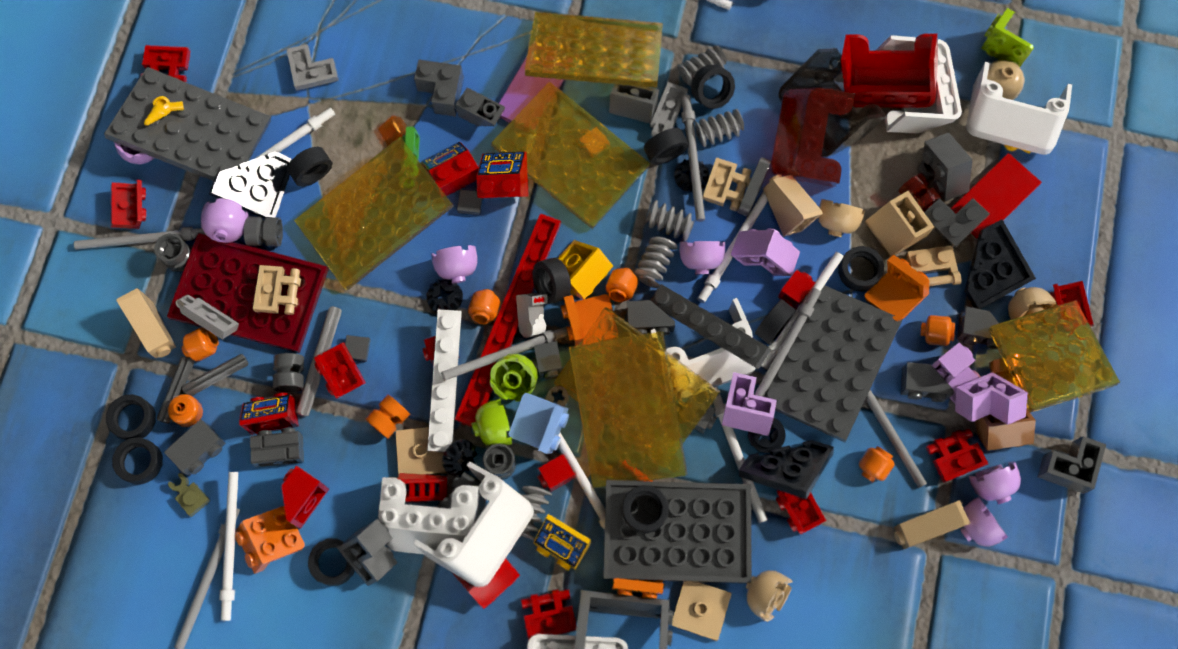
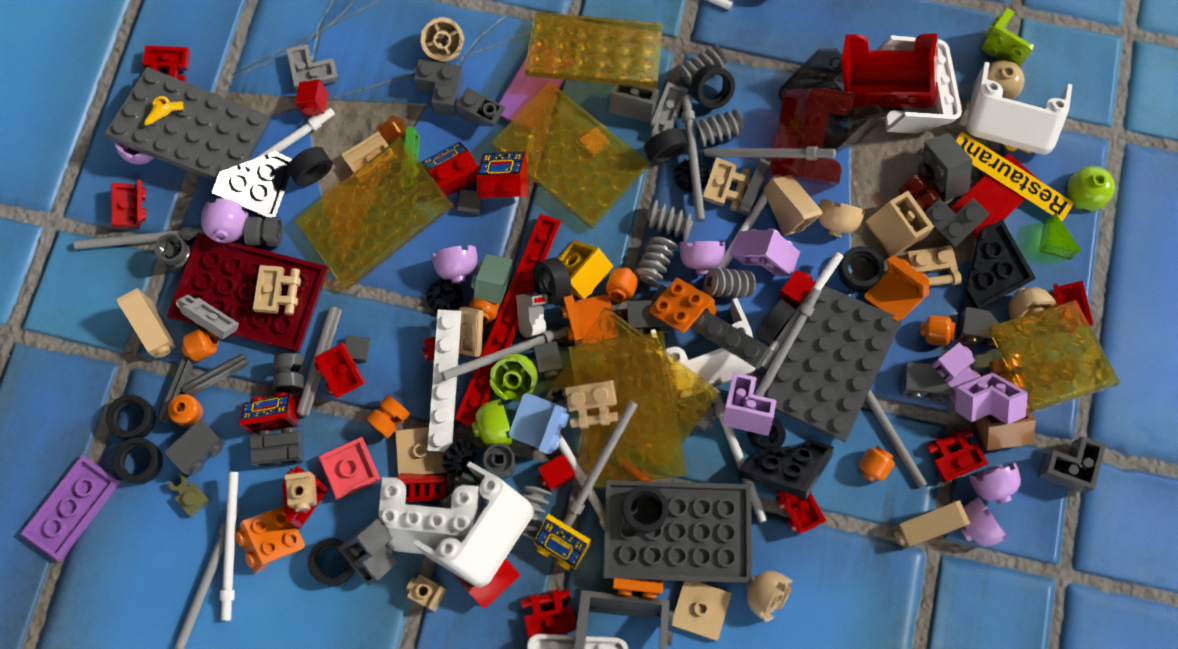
(70, 508): none -> medium lavender tile
(308, 497): none -> tan brick
(311, 97): none -> red brick
(349, 468): none -> coral plate
(364, 151): none -> tan plate
(432, 598): none -> tan brick
(442, 39): none -> tan cylinder
(471, 332): none -> tan plate
(492, 278): none -> sand green brick
(577, 505): none -> light grey bar
(592, 396): none -> tan plate
(682, 305): none -> orange bracket
(729, 283): none -> light grey piece
(809, 153): none -> light grey bar
(1015, 178): none -> yellow sticker
(1057, 240): none -> clear neon green slope
(1090, 188): none -> lime cylinder

